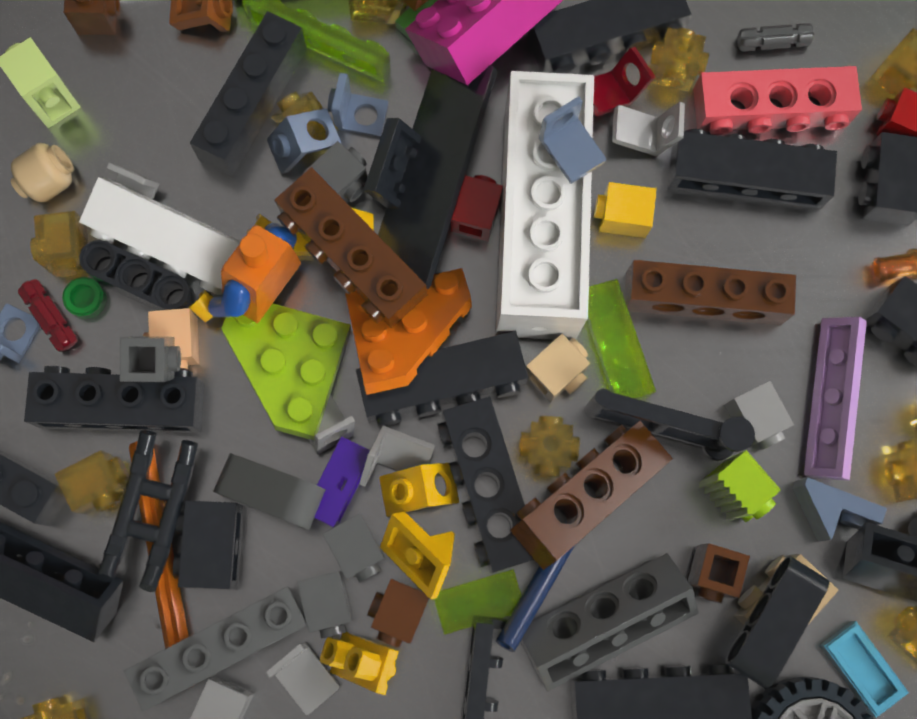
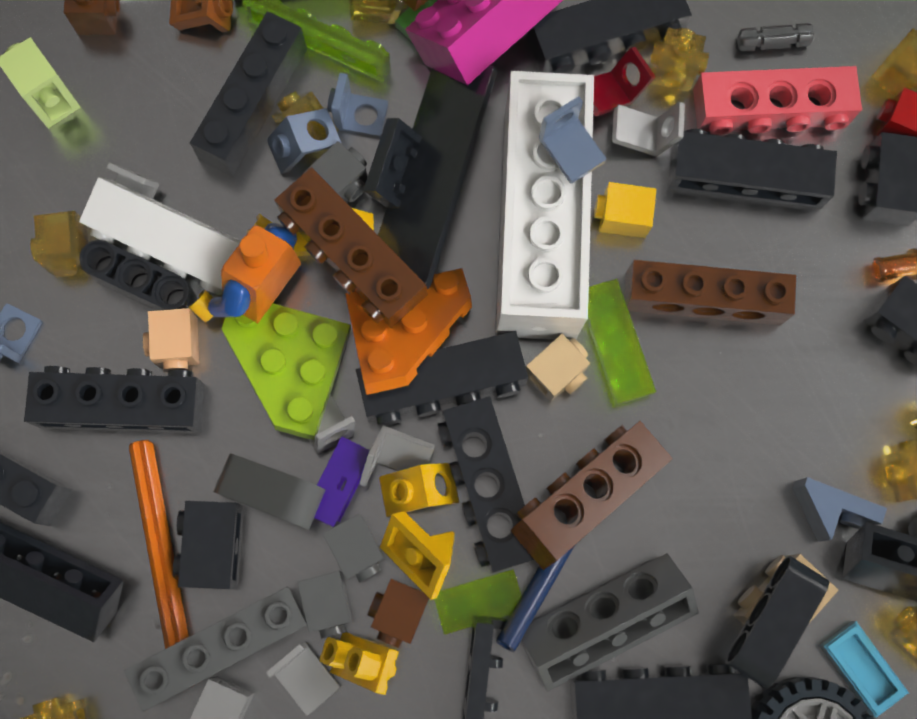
(41, 172): tan head -> none
(47, 315): dark red axle -> none
(84, 298): green tile -> none
(93, 482): clear yellow brick -> none
(148, 359): dark grey brick -> none
(160, 535): black piece -> none
(477, 207): red brick -> none
(538, 457): clear yellow brick -> none
(715, 438): black piece -> none
(718, 572): reddish brown brick -> none
(741, 488): lime brick -> none
(764, 411): light grey brick -> none
(835, 398): lavender plate -> none

